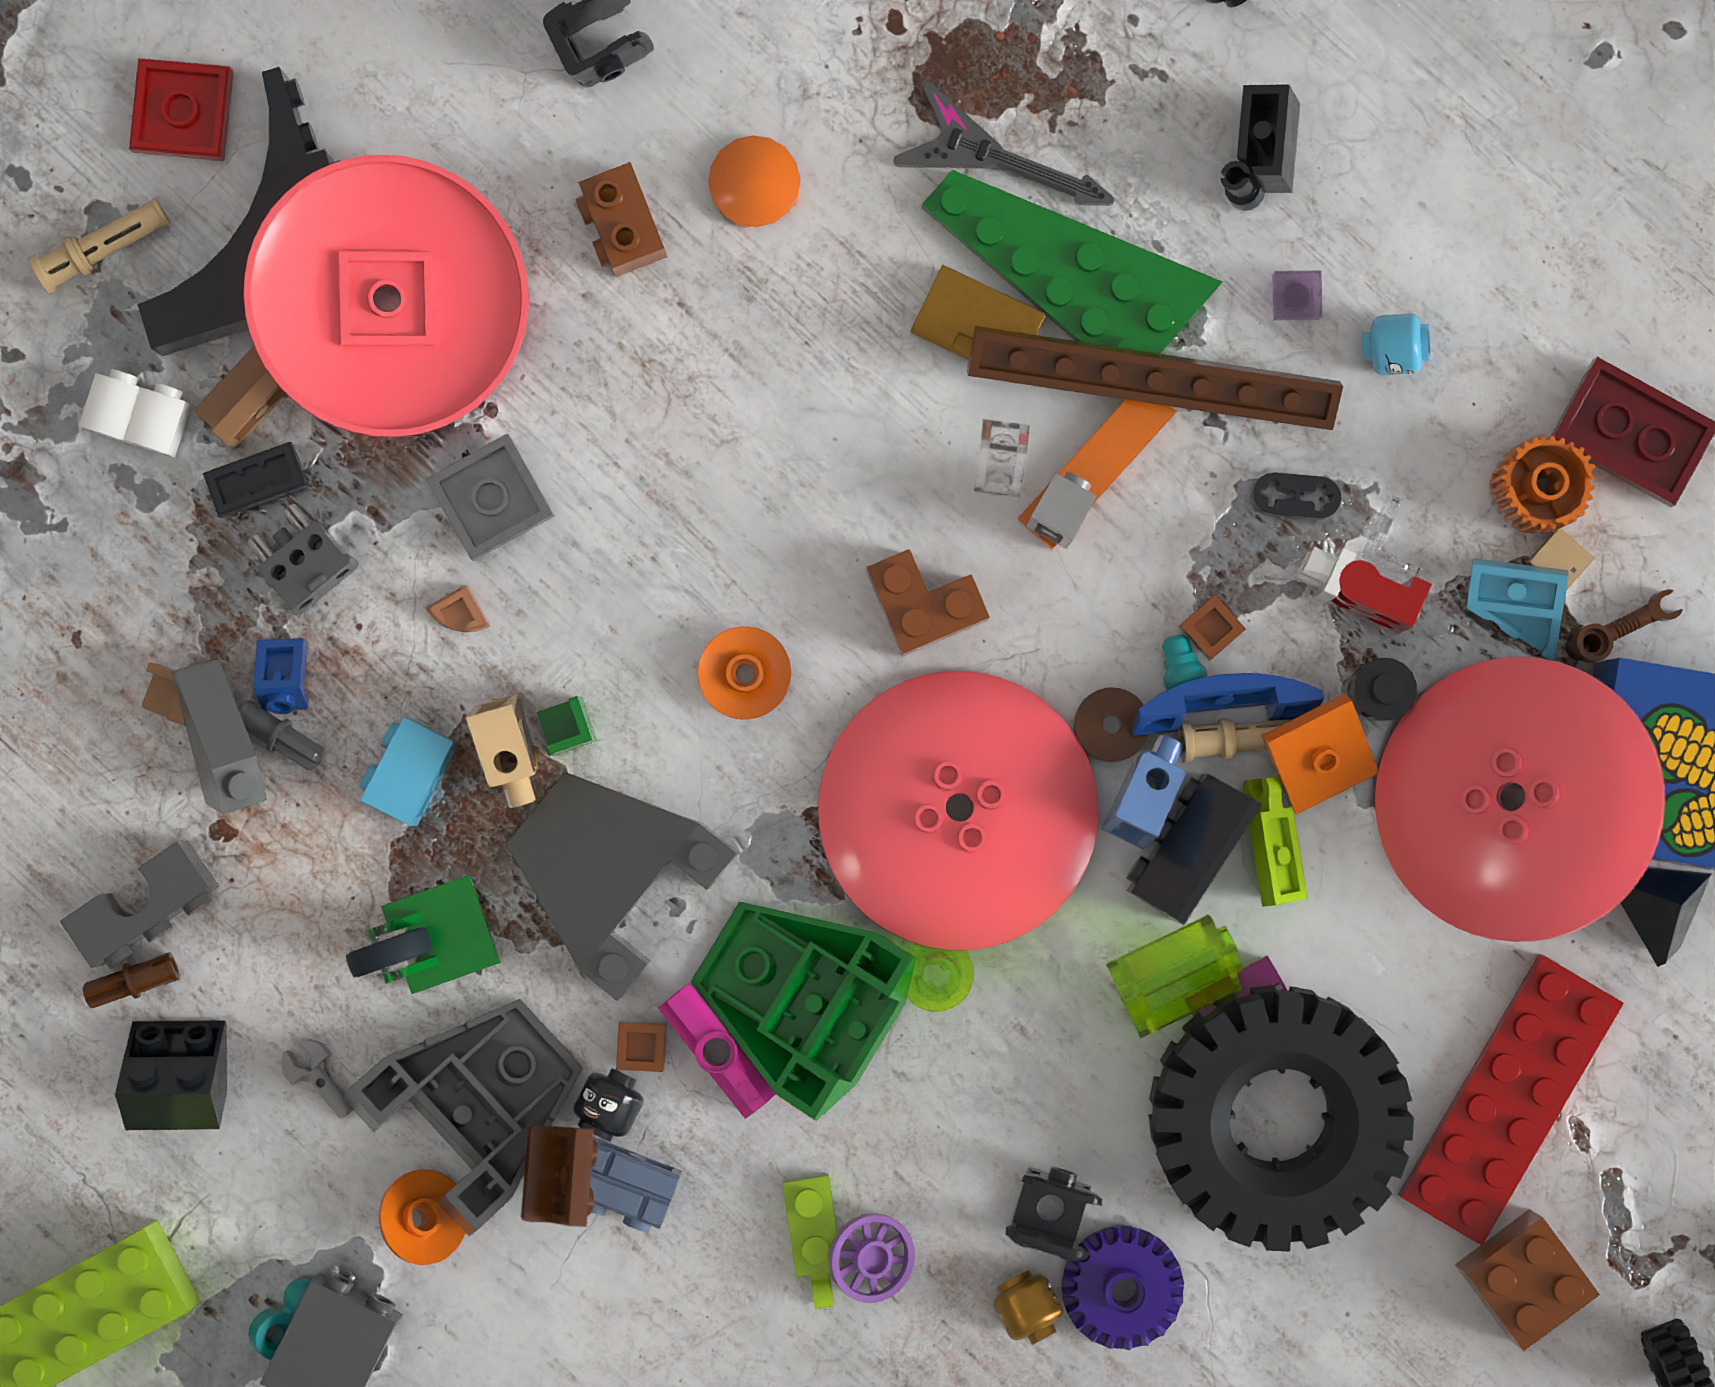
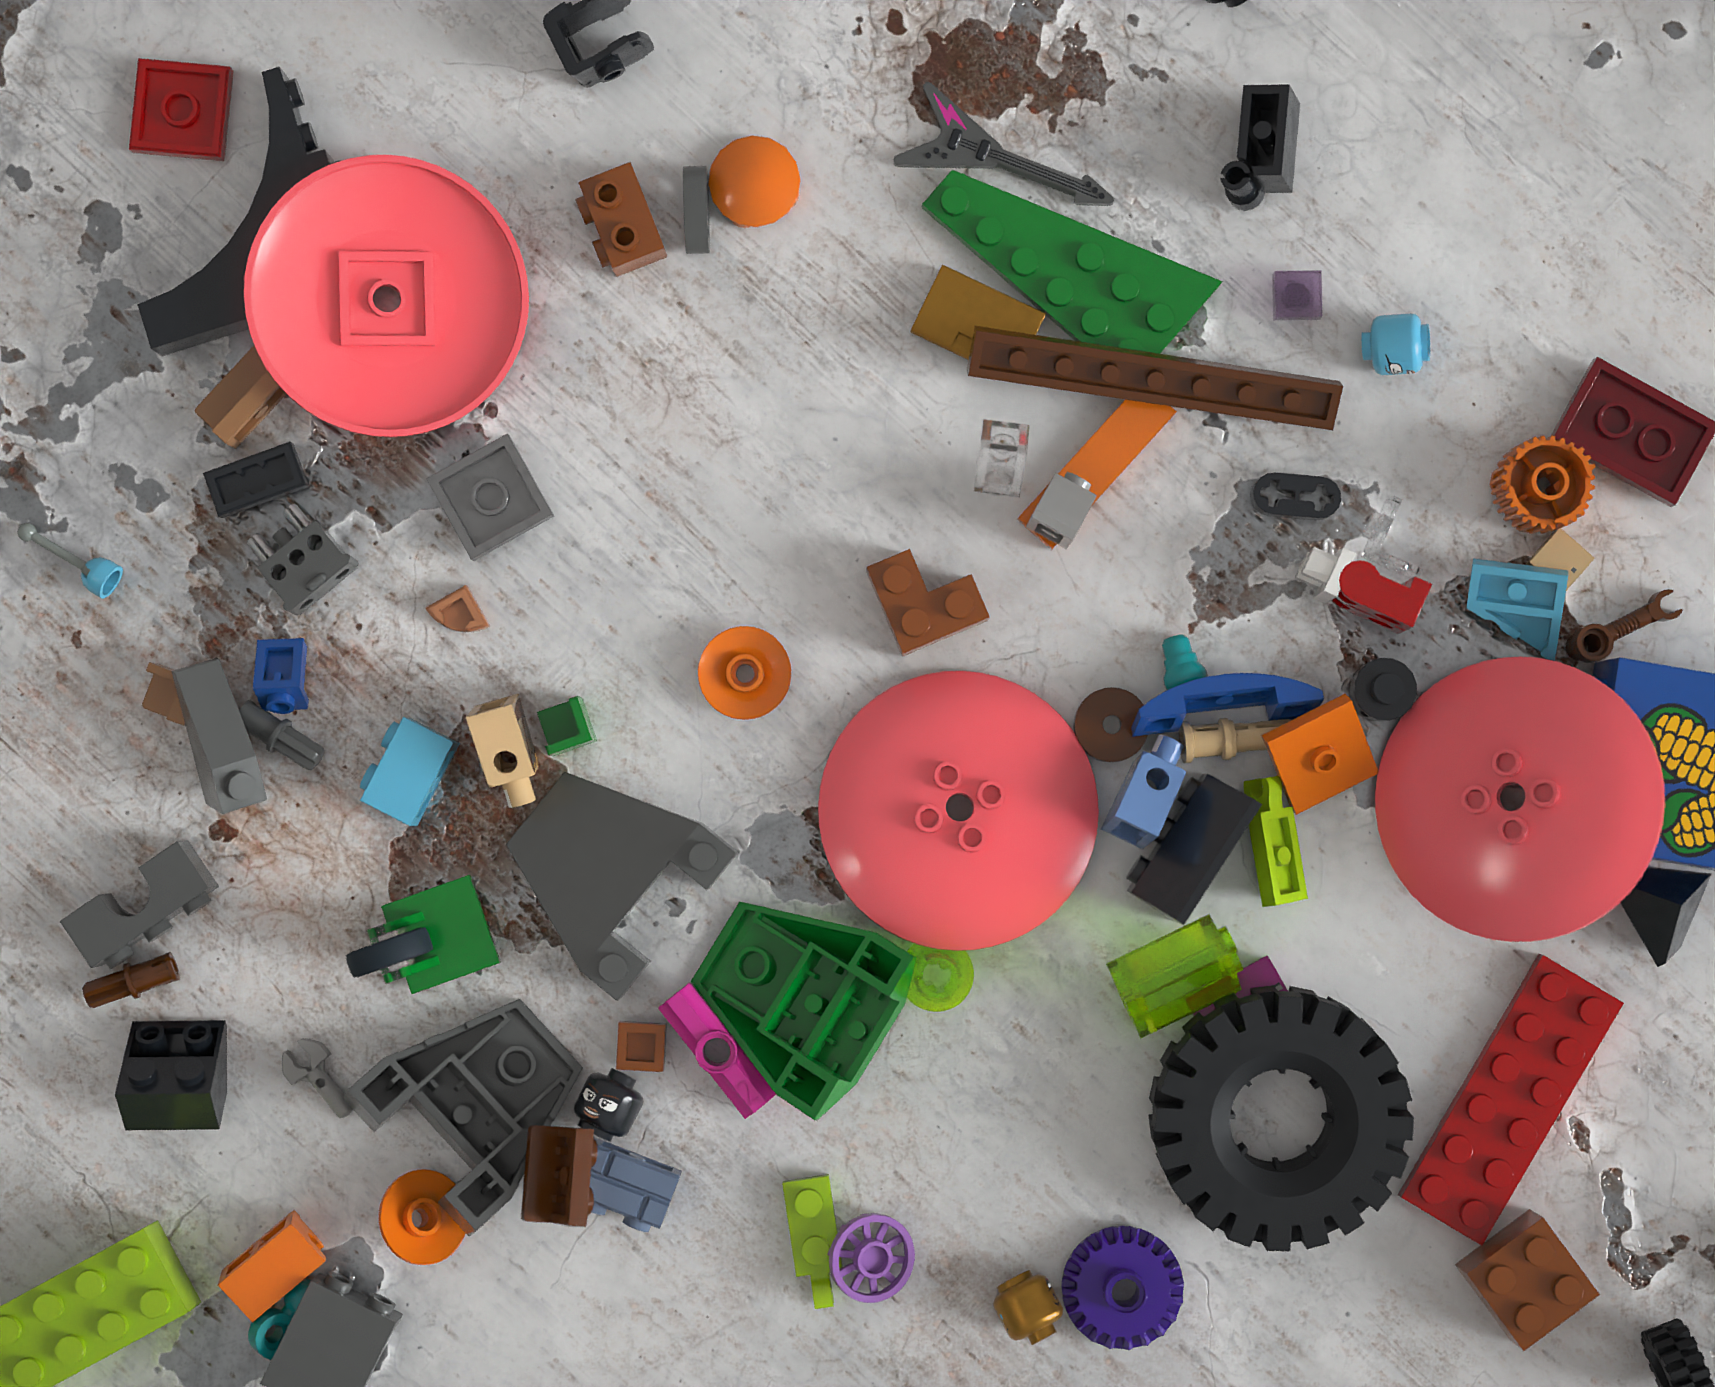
(81, 262): tan pin -> none
(97, 575): none -> hinge
(136, 414): white brick -> none
(272, 1266): none -> orange hinge
(696, 209): none -> dark grey beam
(1053, 1236): black piece -> none
(1212, 627): dark orange plate -> none

